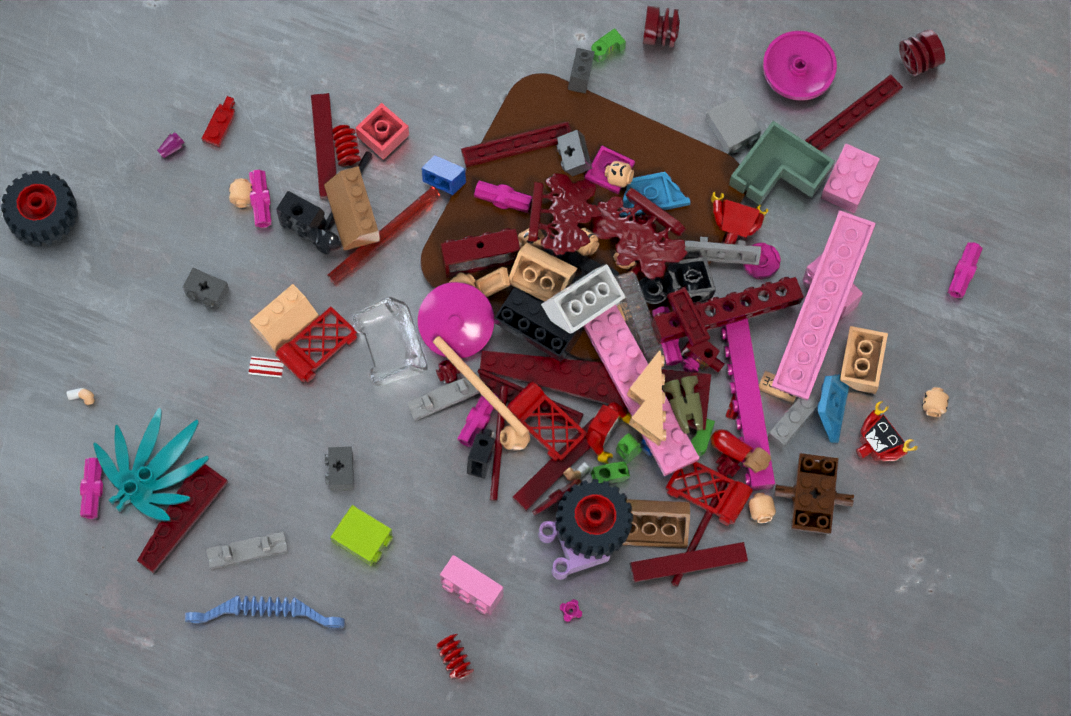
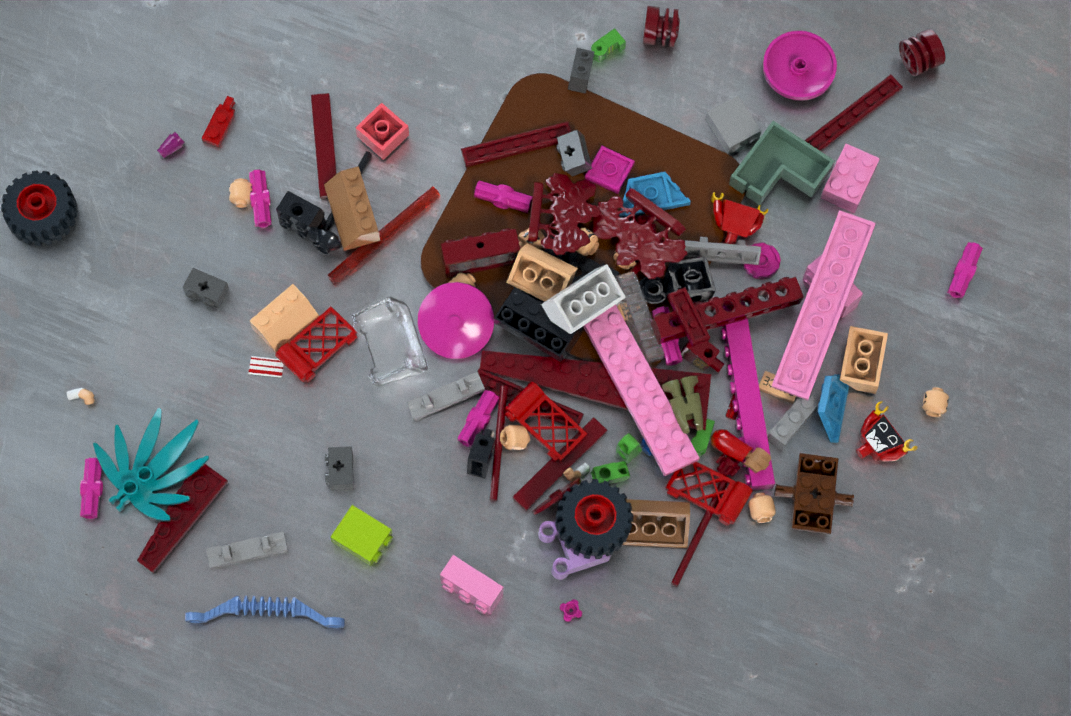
(346, 145): red piece -> none
(443, 175): blue brick -> none
(447, 371): dark red gear -> none
(453, 657): red piece -> none
(481, 387): light nougat piece -> none
(493, 281): light nougat tile -> none
(603, 427): red torso -> none
(619, 174): light nougat head -> none
(649, 395): light nougat slope -> none
(688, 562): dark red tile -> none
(690, 365): dark pink plate -> none

